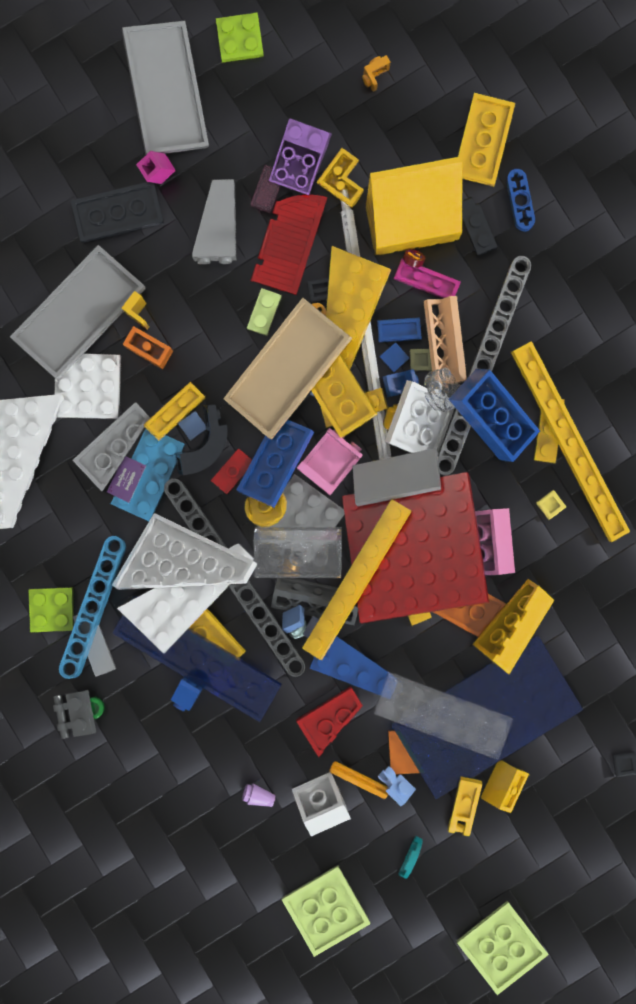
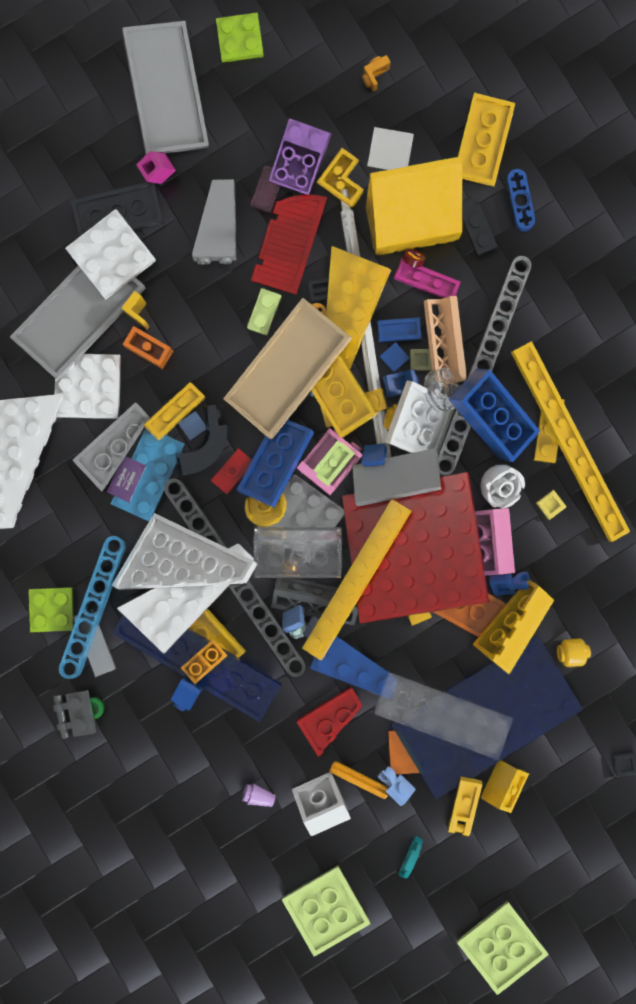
(110, 254): none -> white plate
(204, 661): none -> light orange slope
(333, 462): none -> yellowish green plate
(374, 455): none -> blue tile
(390, 149): none -> white sticker
(502, 486): none -> white cylinder
(506, 585): none -> blue plate
(573, 652): none -> yellow head

